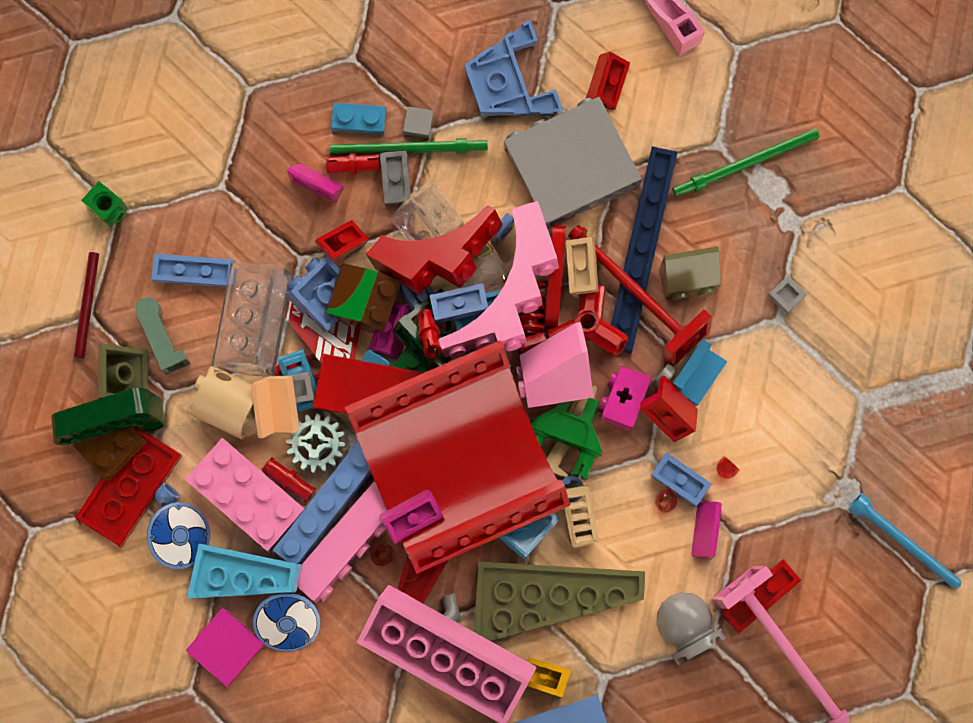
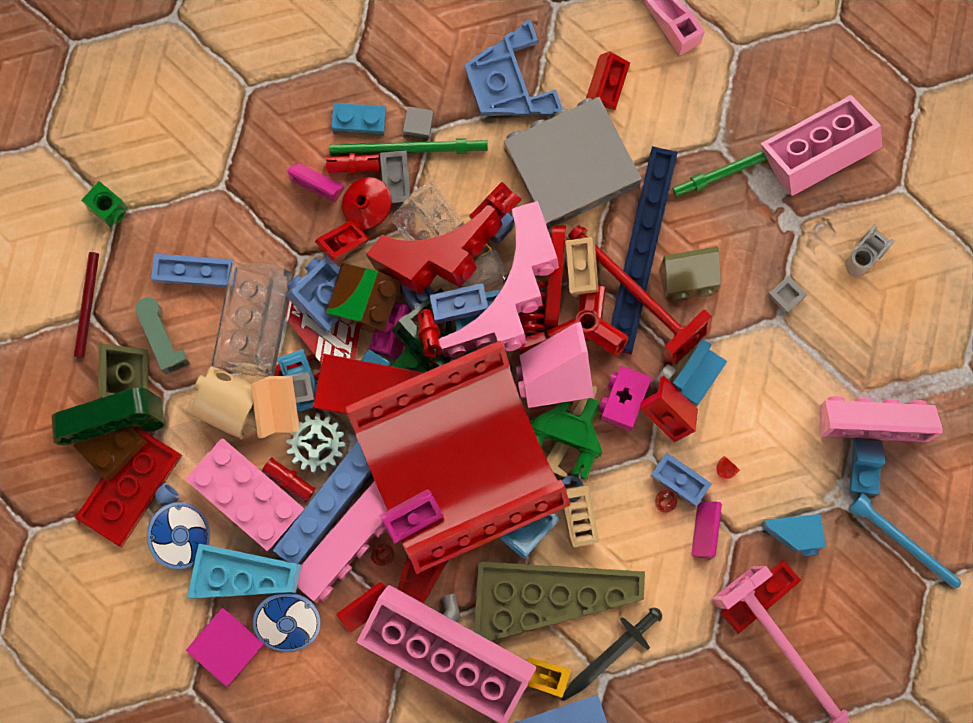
(360, 609): none -> red slope
(374, 209): none -> red dish
(500, 199): none -> red hips
(633, 634): none -> pearl dark grey sword
(686, 624): light grey tile -> none
(798, 533): none -> dark azure slope
(822, 145): none -> bright pink slope
(866, 466): none -> dark azure slope
(871, 249): none -> light grey piece
(879, 420): none -> bright pink slope

